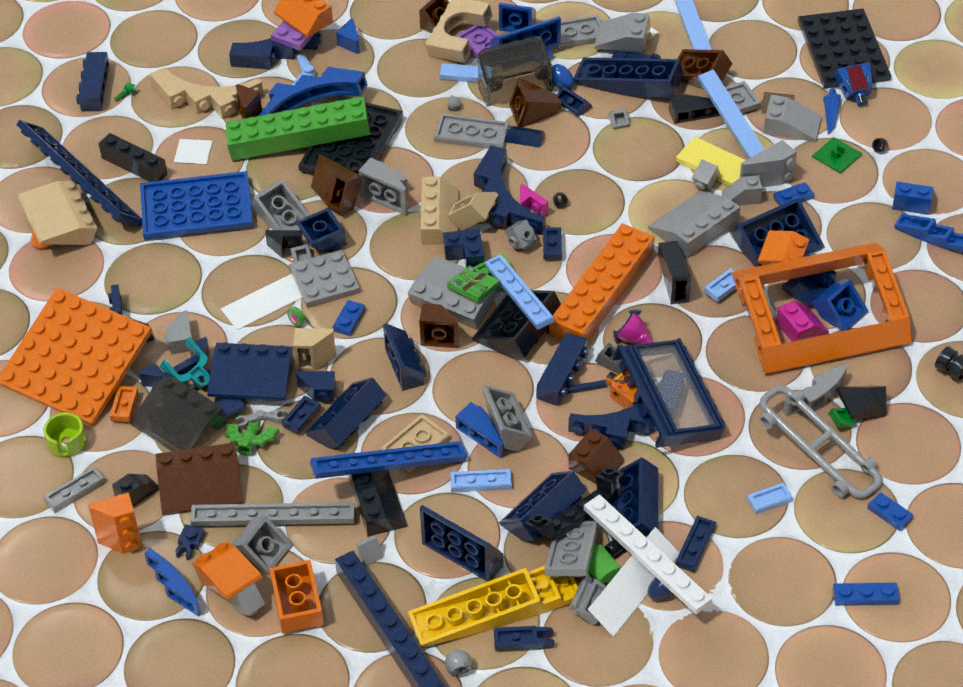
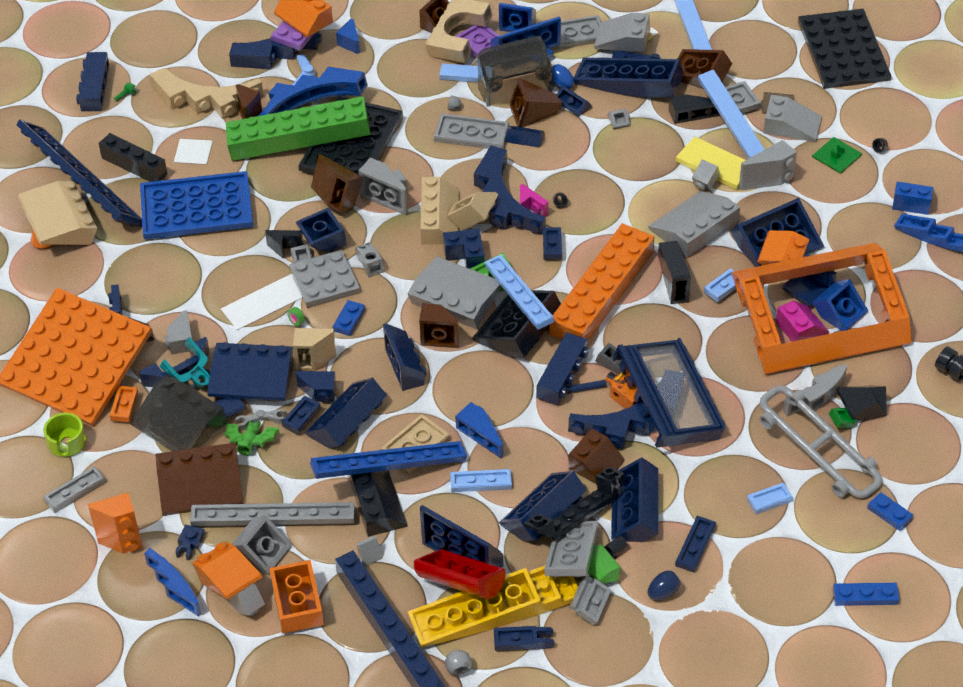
(138, 486): black slope -> none
(279, 207): light grey slope -> none
(370, 259): none -> light grey leg
(461, 573): none -> red brick
(473, 284): bright green tile -> none
(507, 418): light grey slope -> none
(520, 235): light grey brick -> none
(628, 588): white sticker -> none
(634, 330): dark pink hat -> none
(648, 554): white plate -> none
(744, 191): light grey slope -> none
(799, 191): blue plate -> none
(831, 105): blue bar -> none
(855, 82): torso -> none

